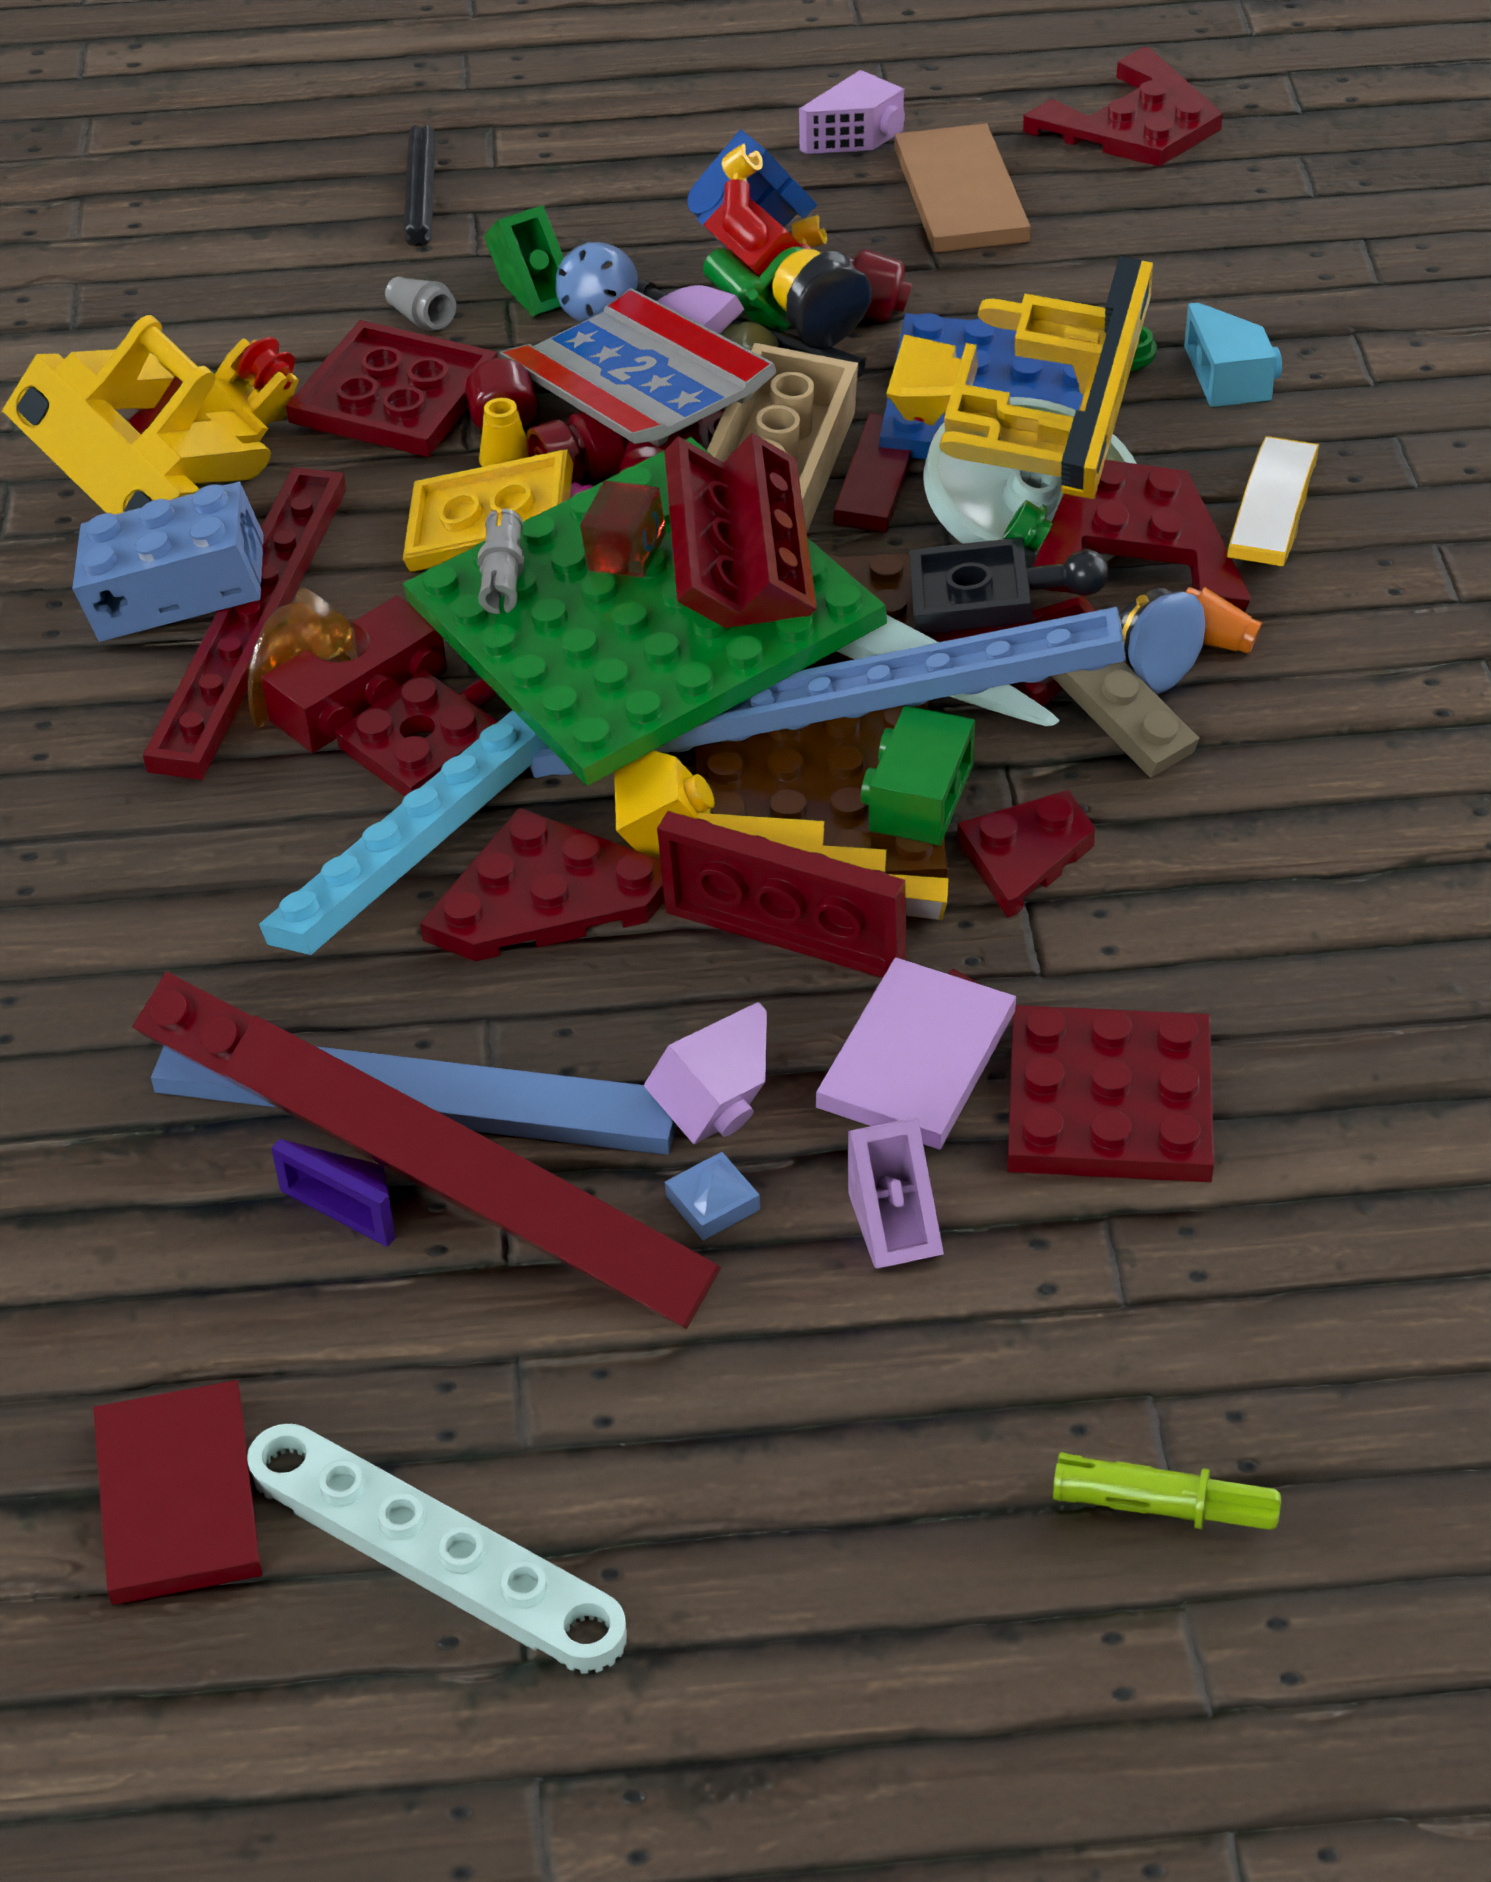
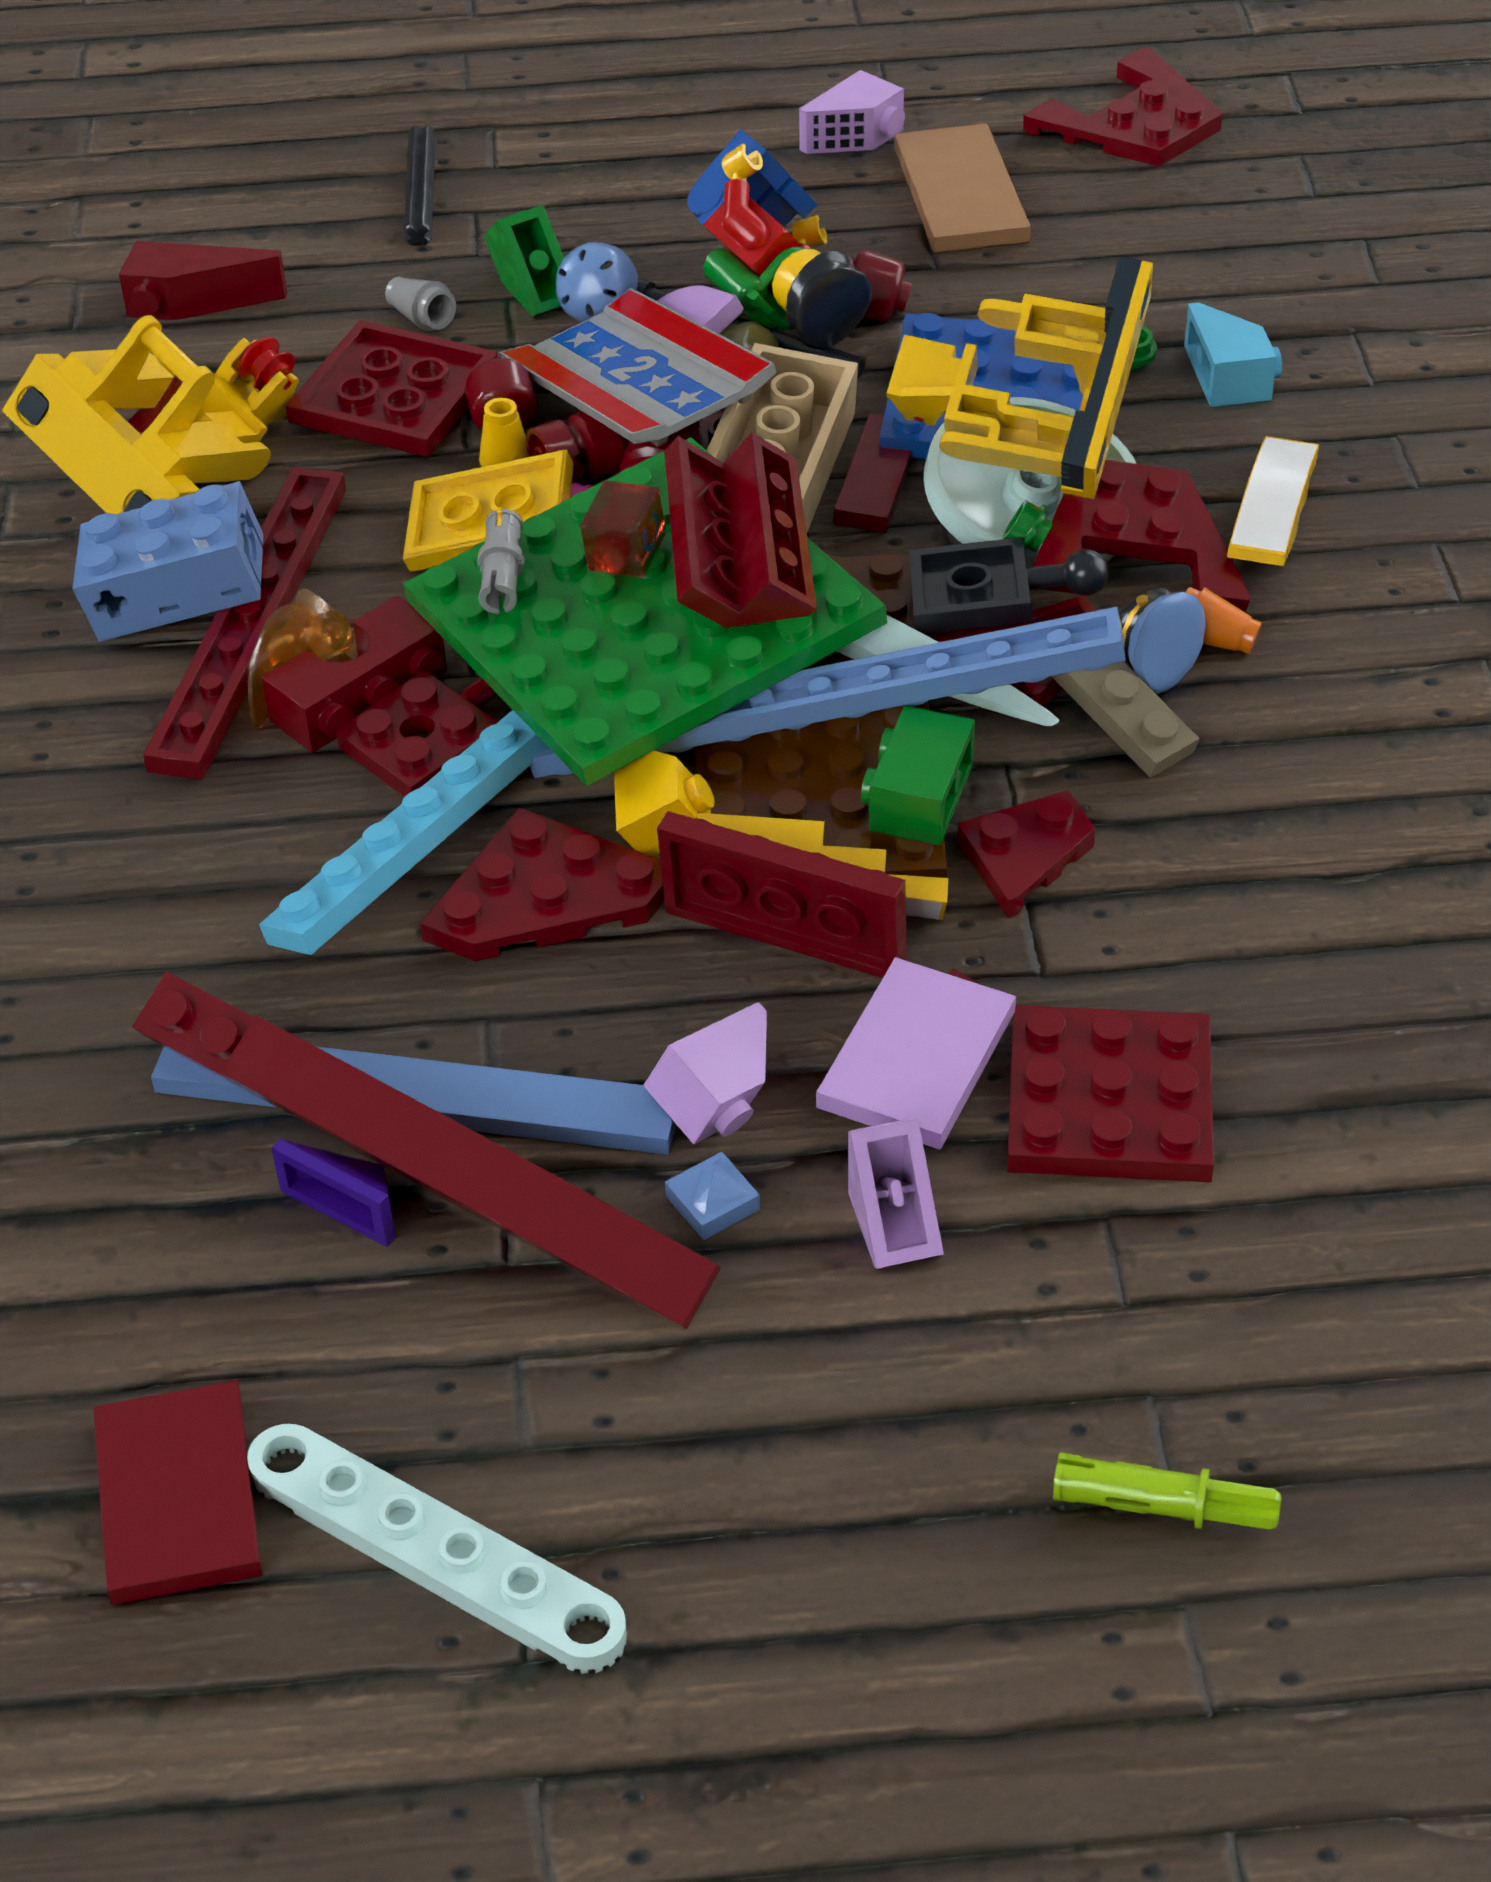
(198, 280): none -> dark red slope

